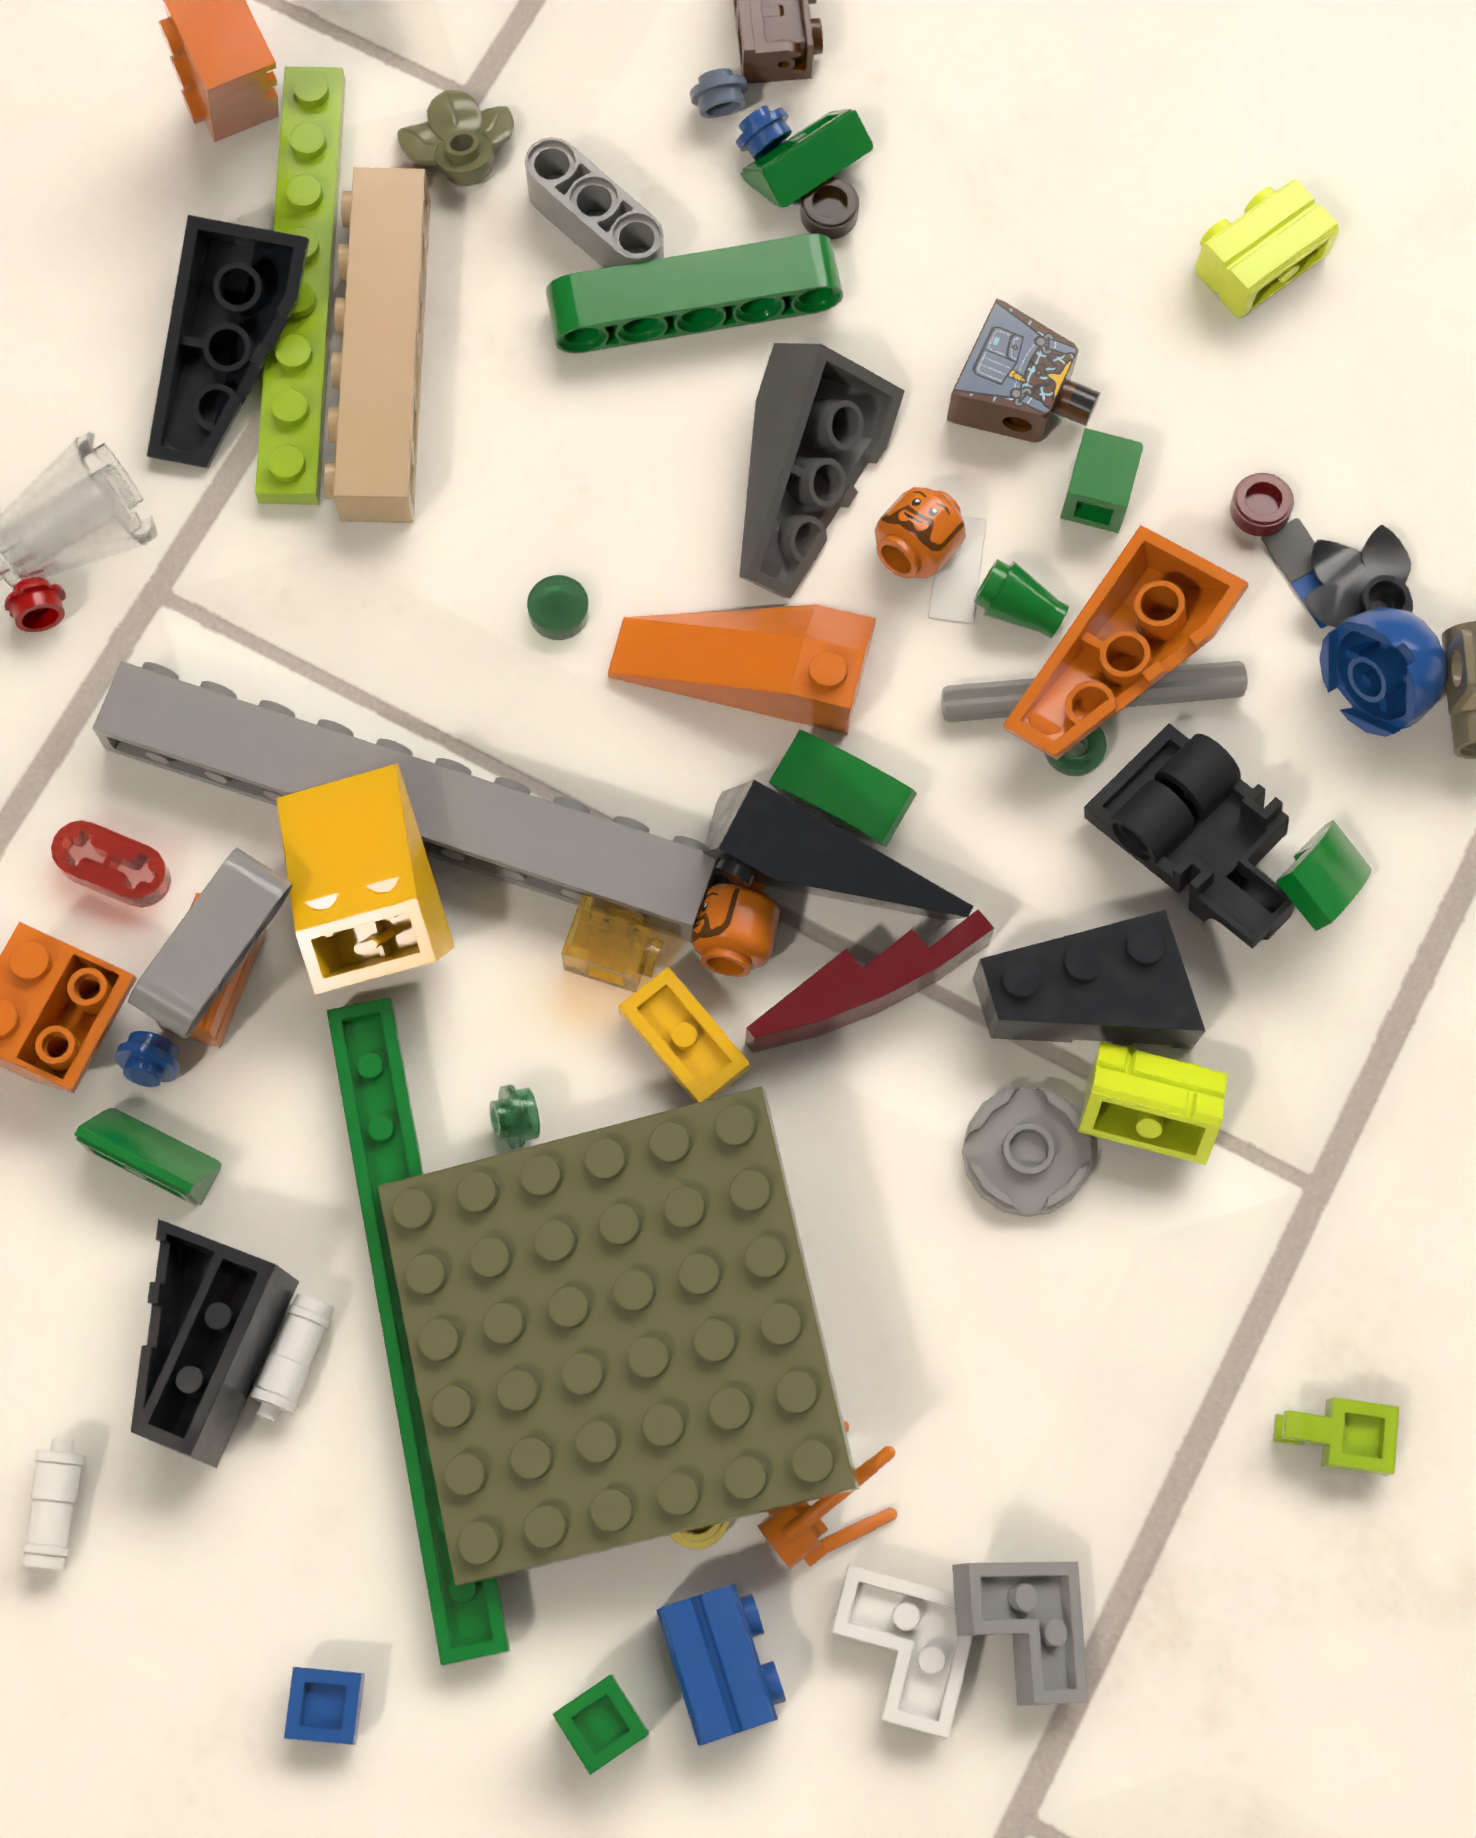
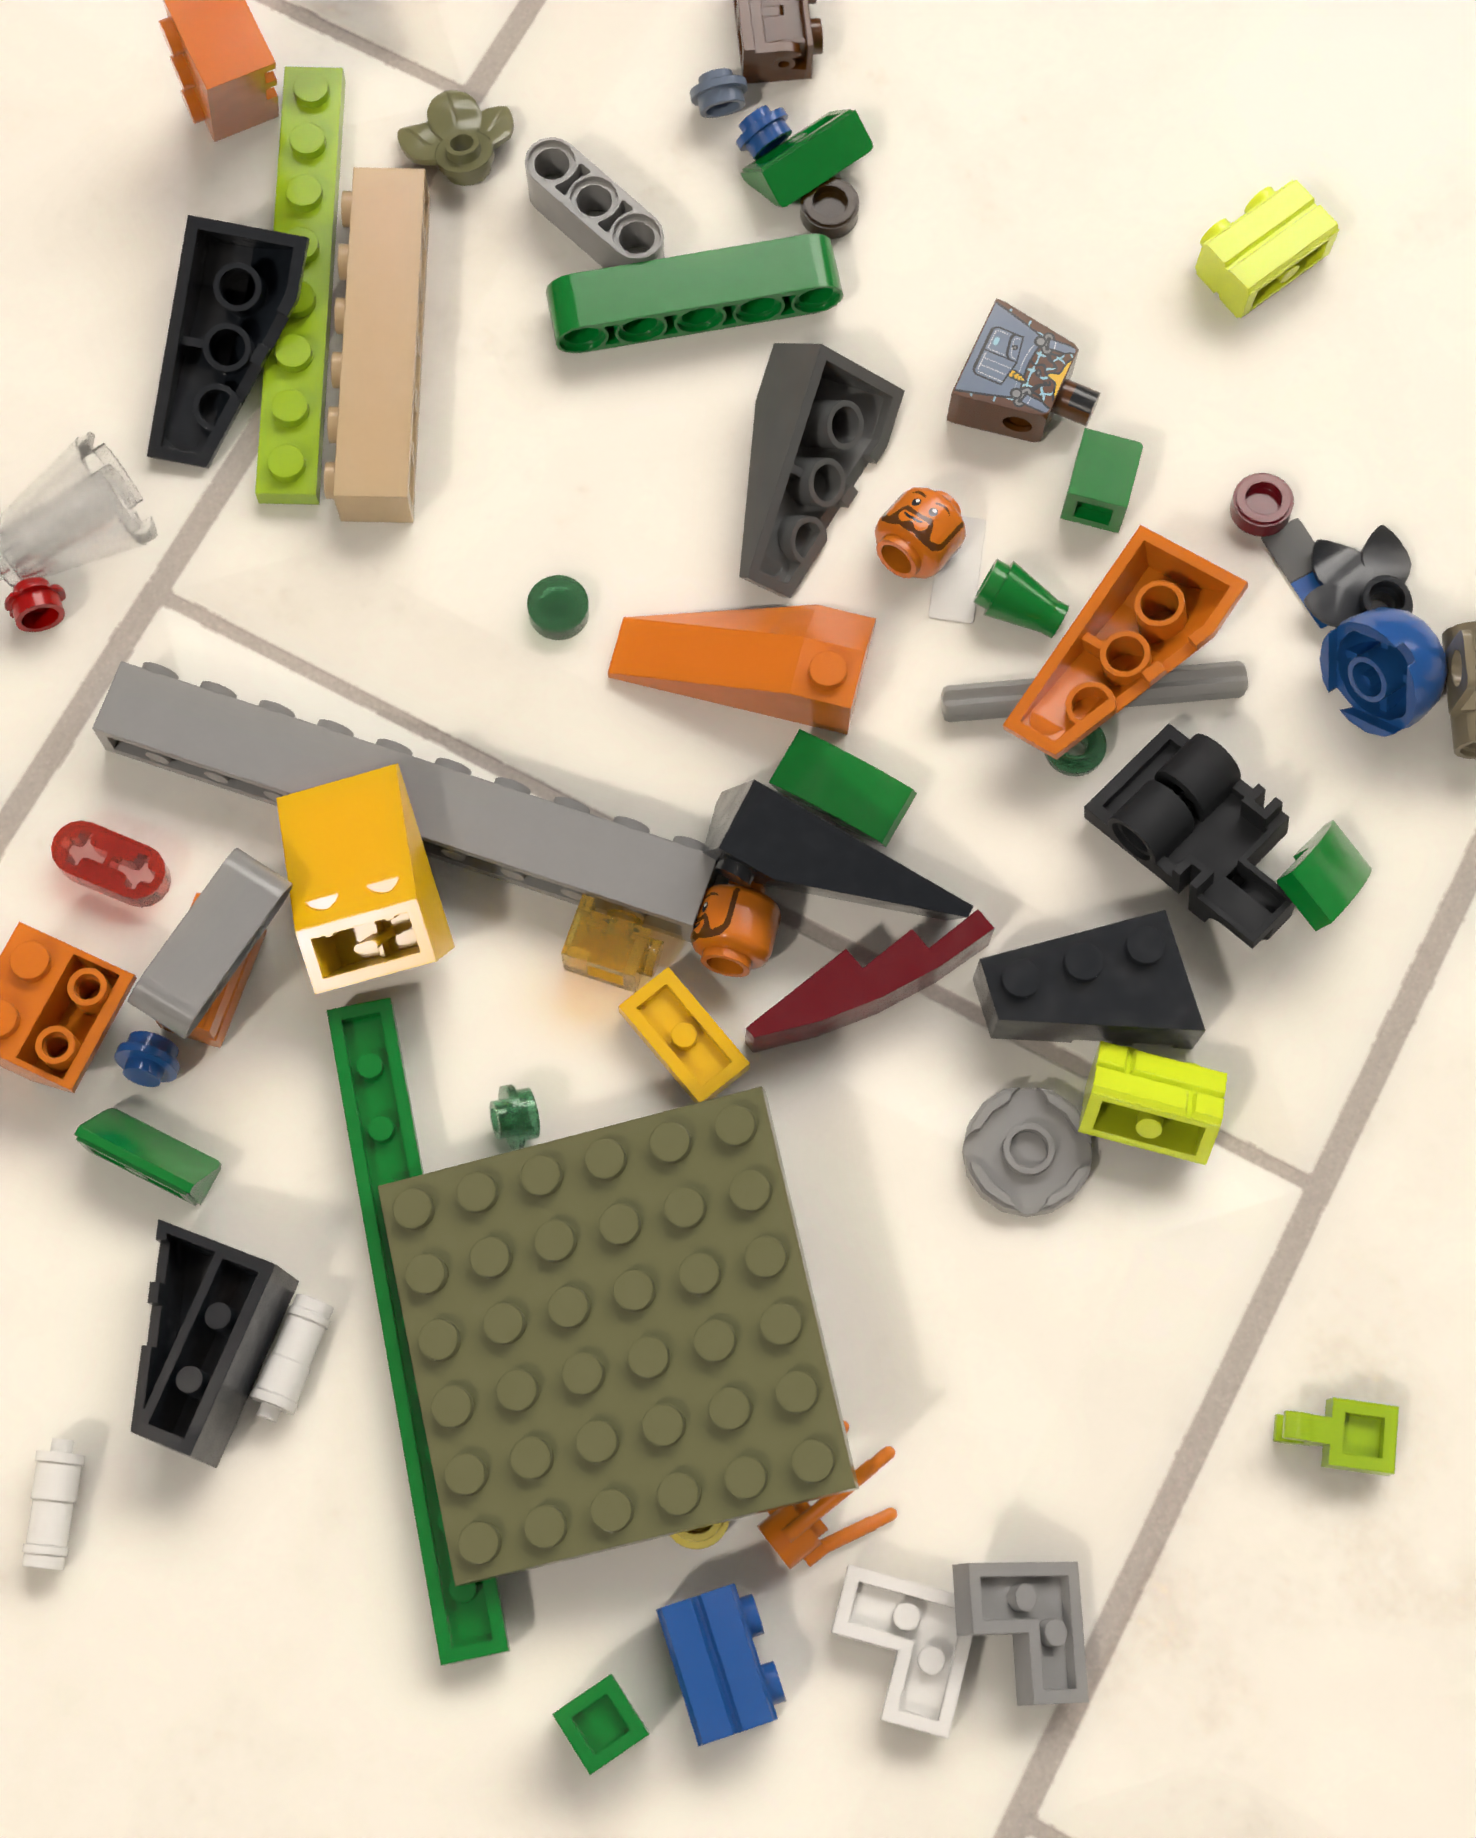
(324, 1705): blue plate -> none

